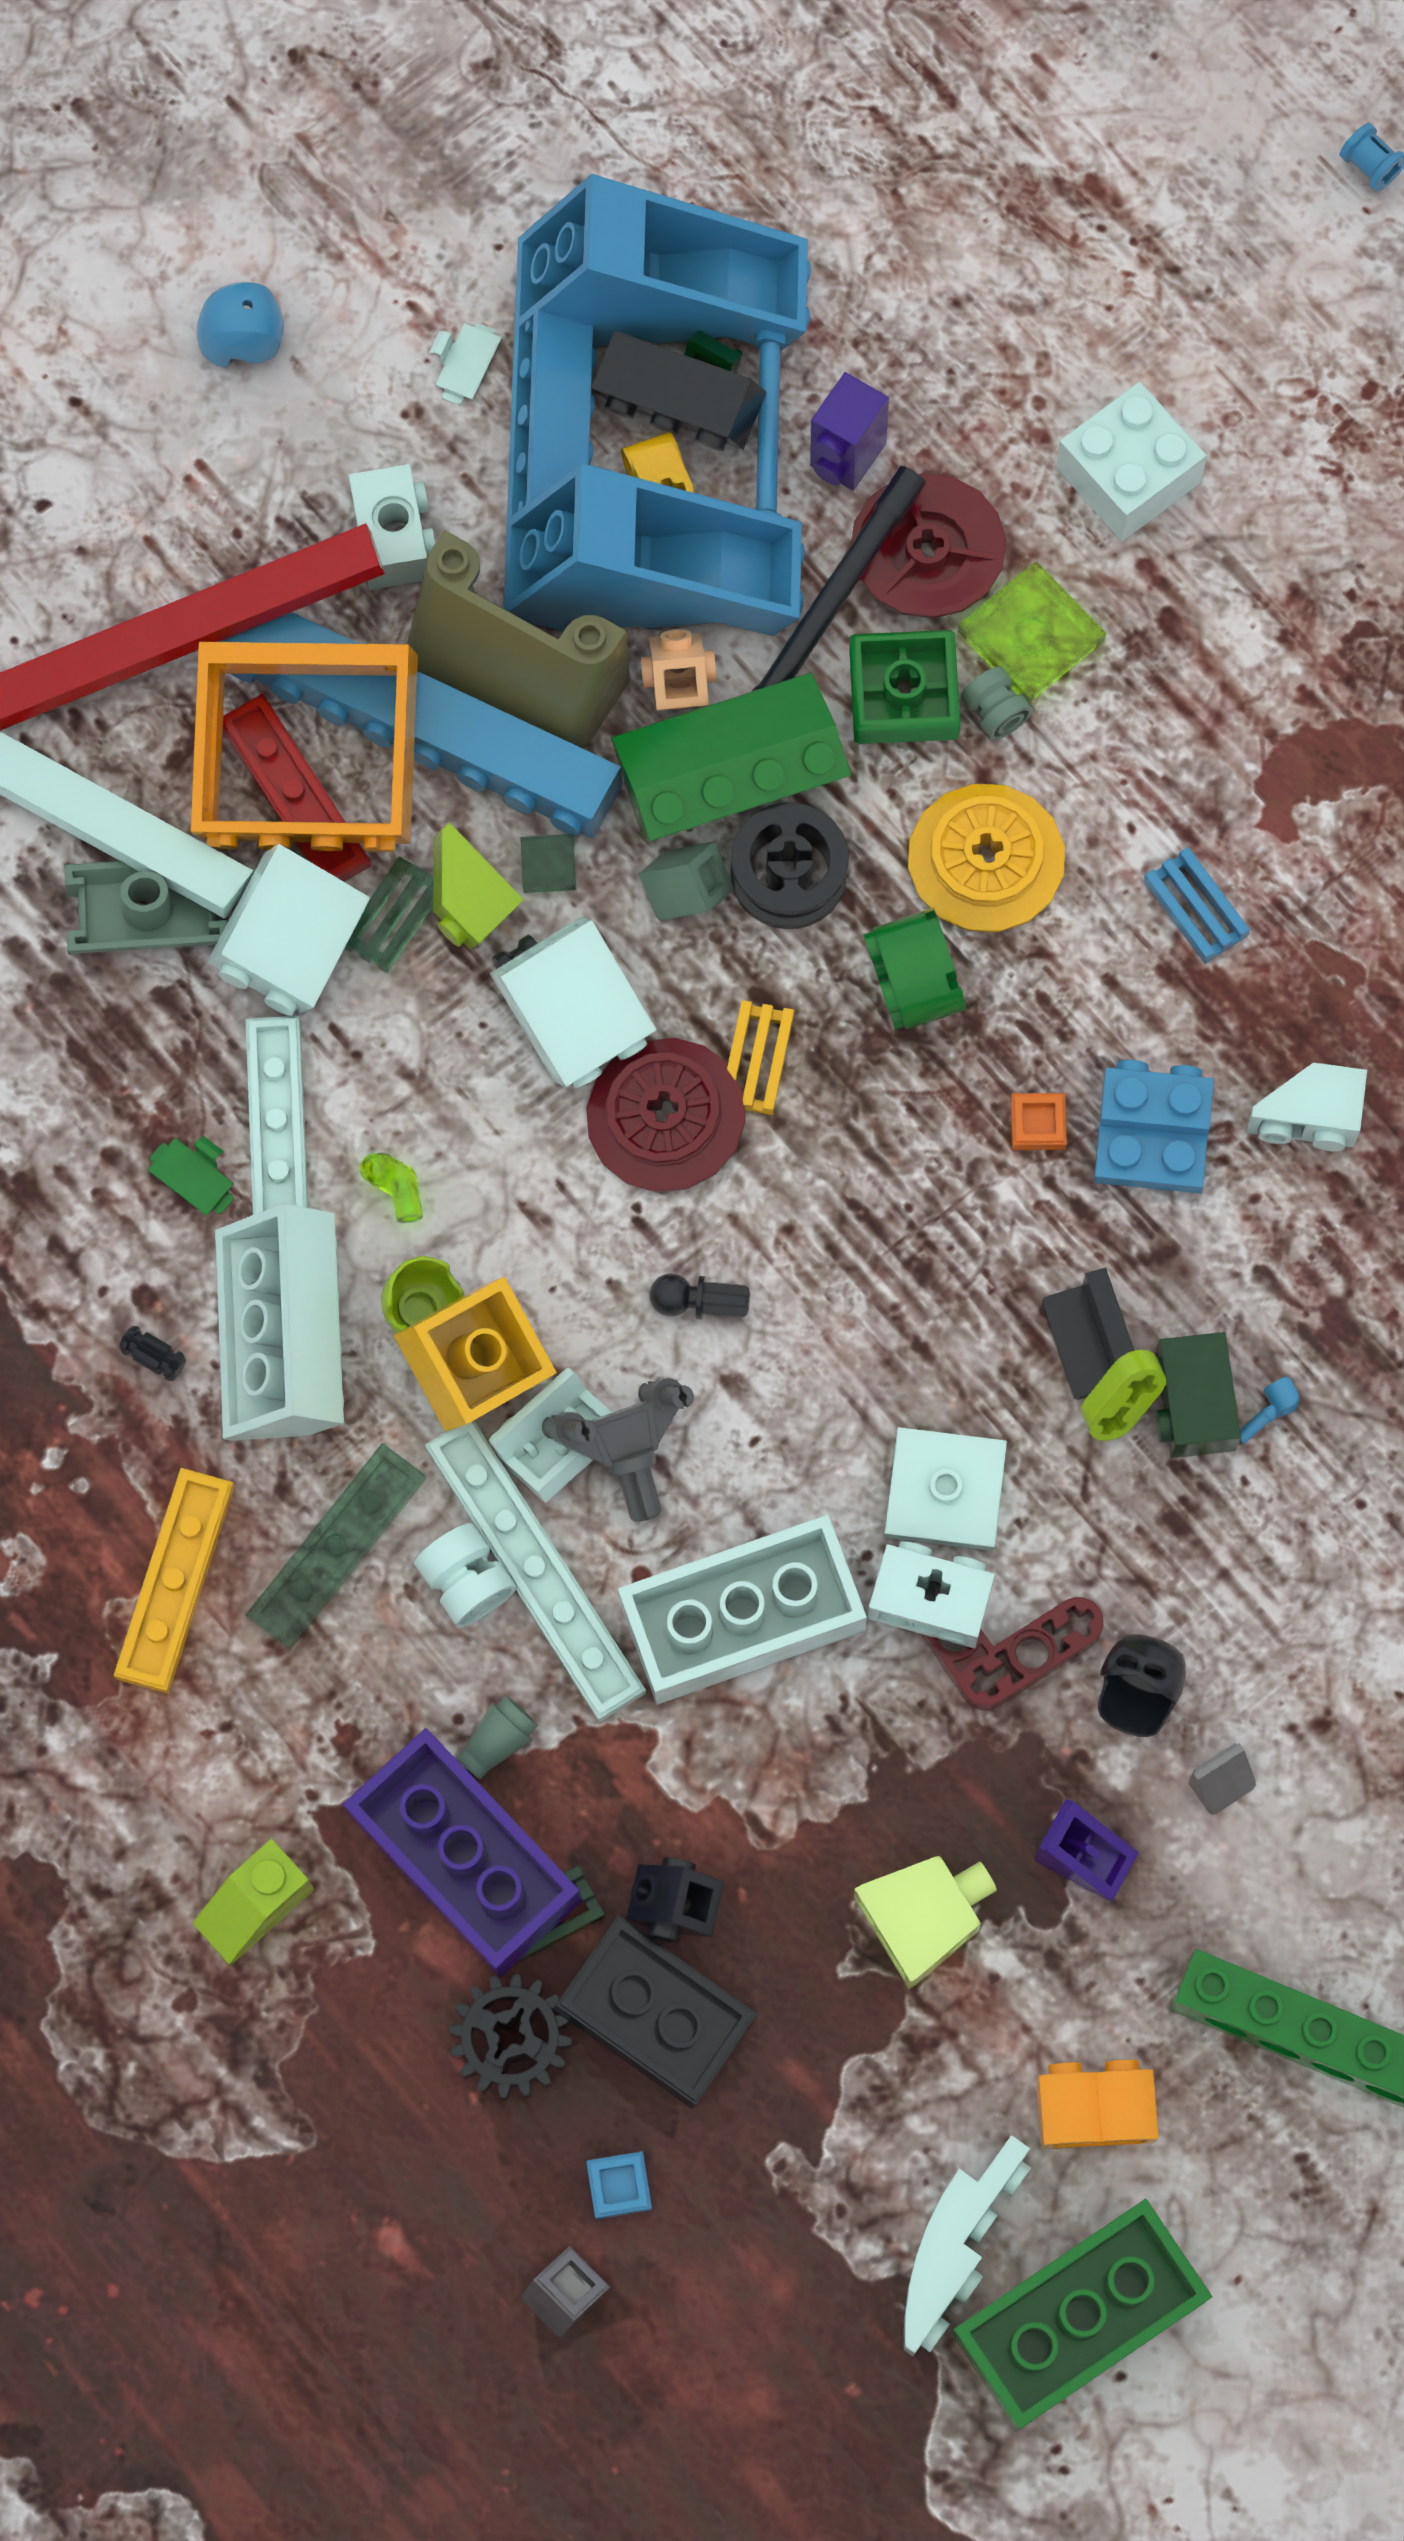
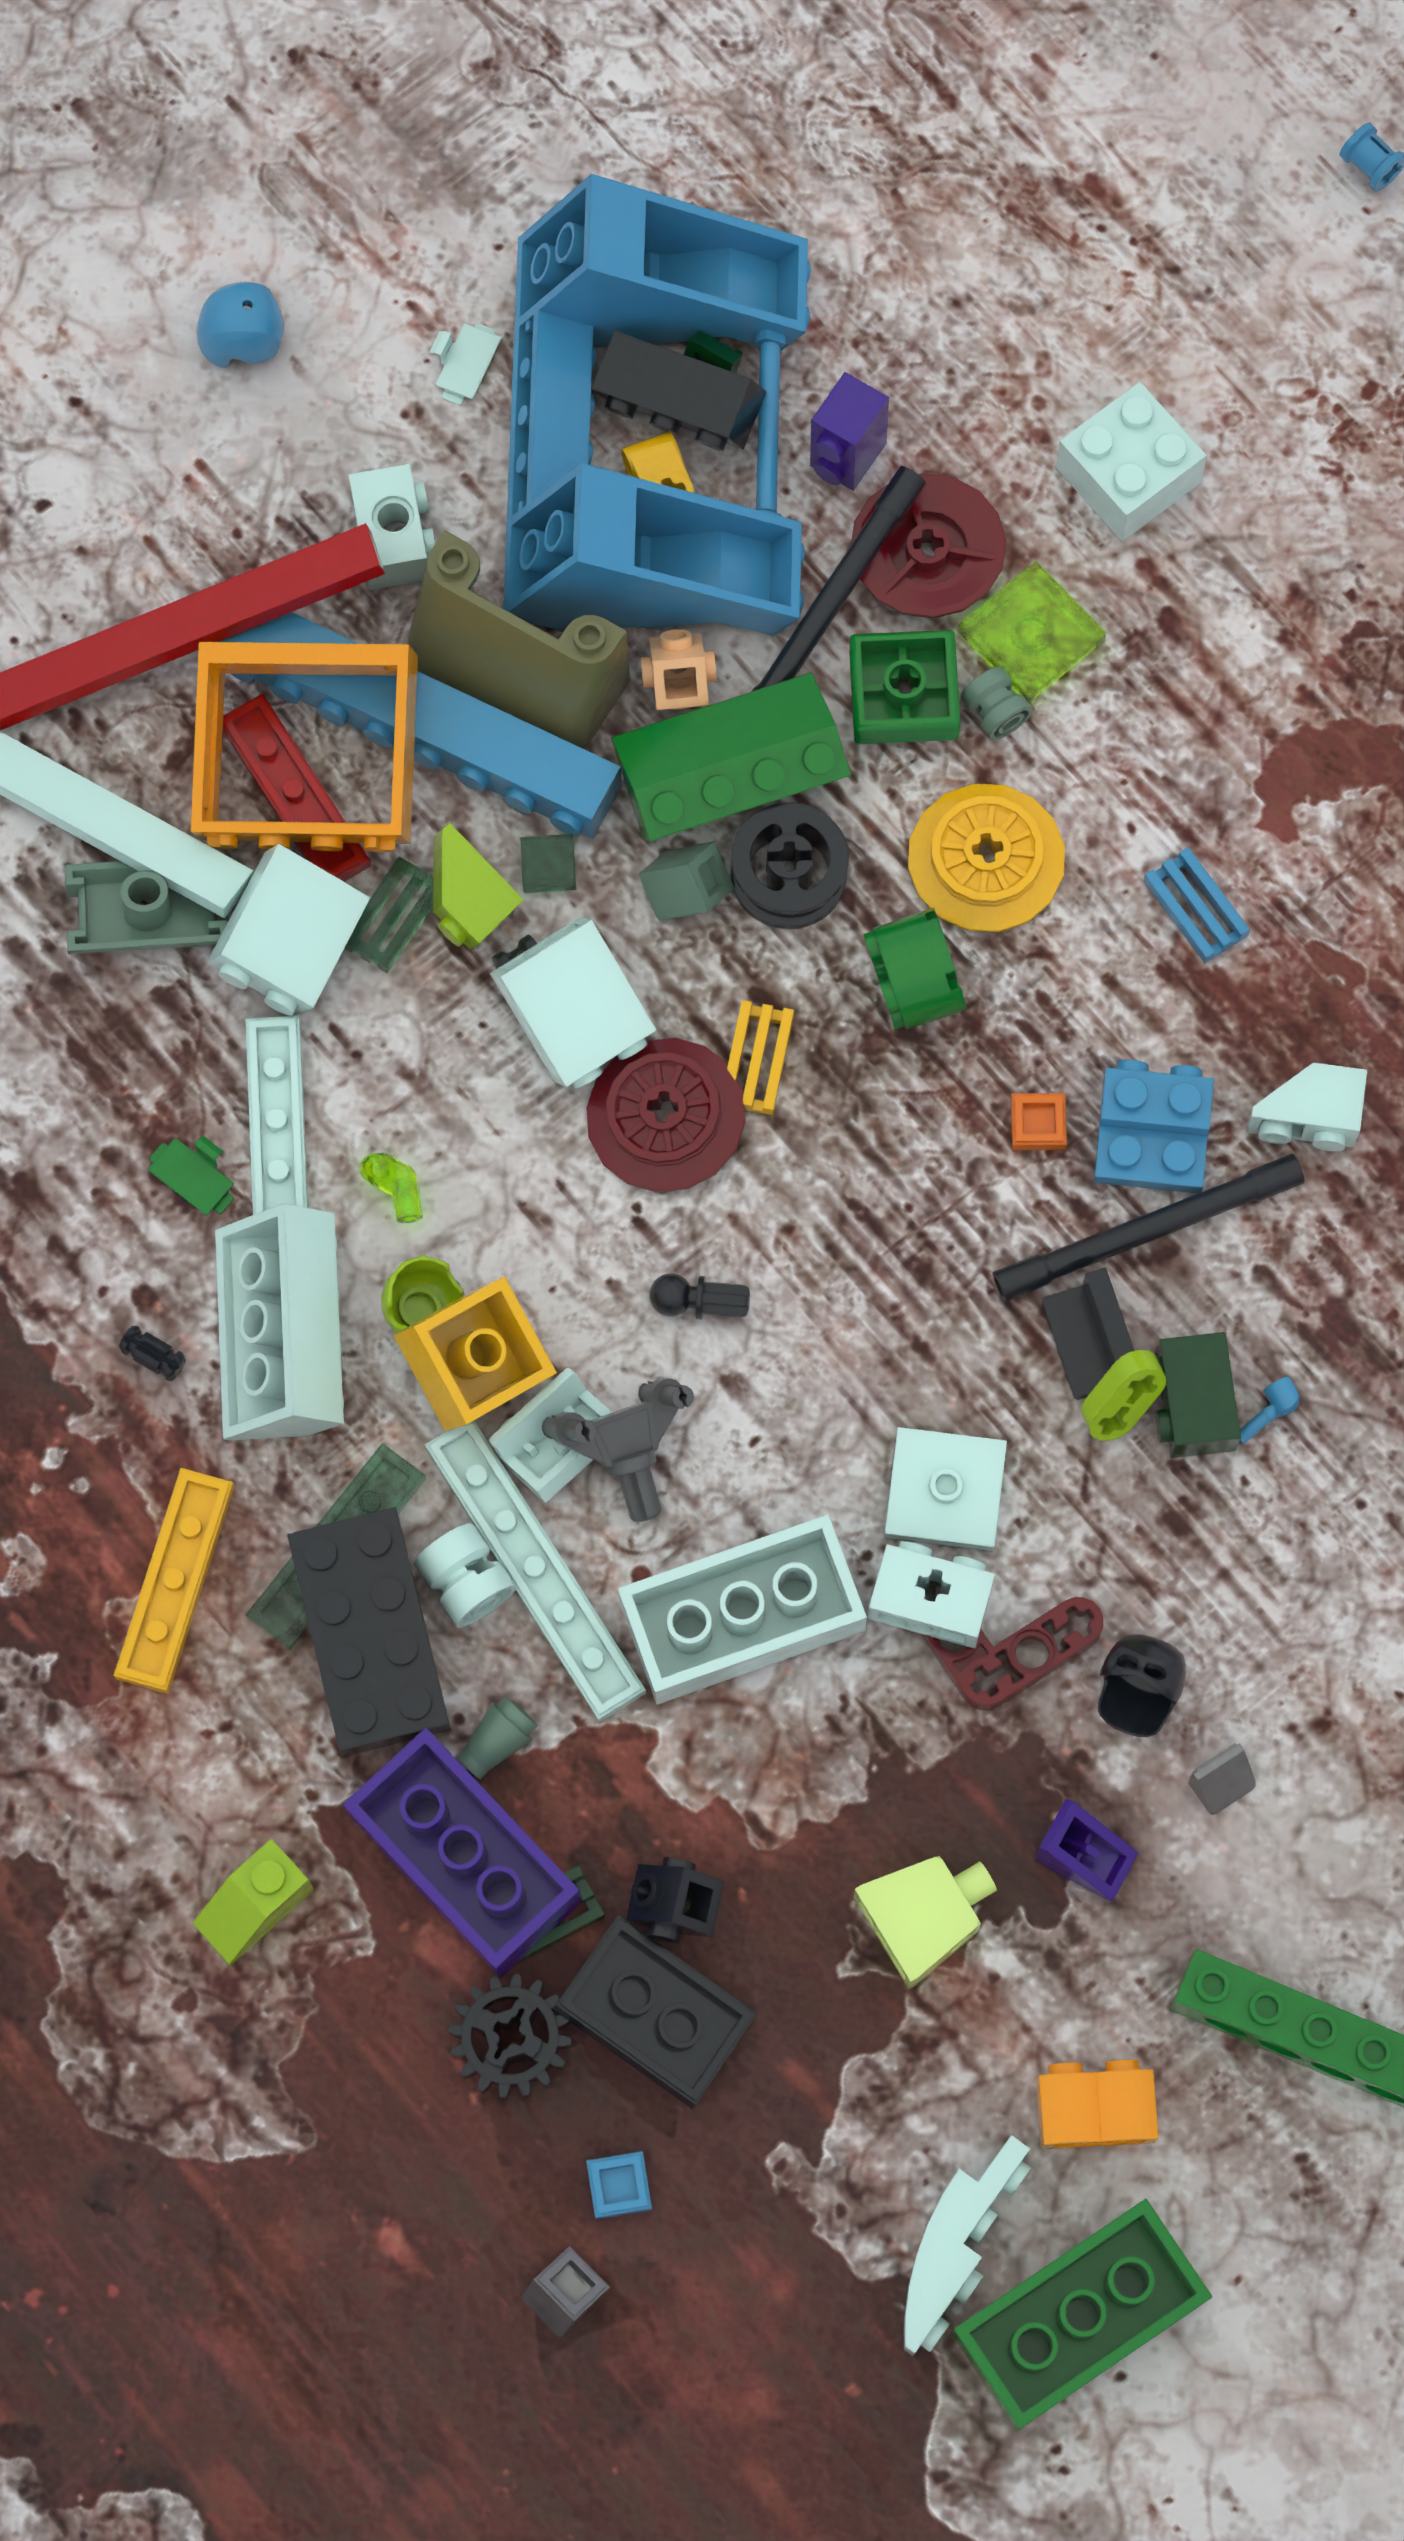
(368, 1631): none -> black brick
(1253, 1186): none -> black piece

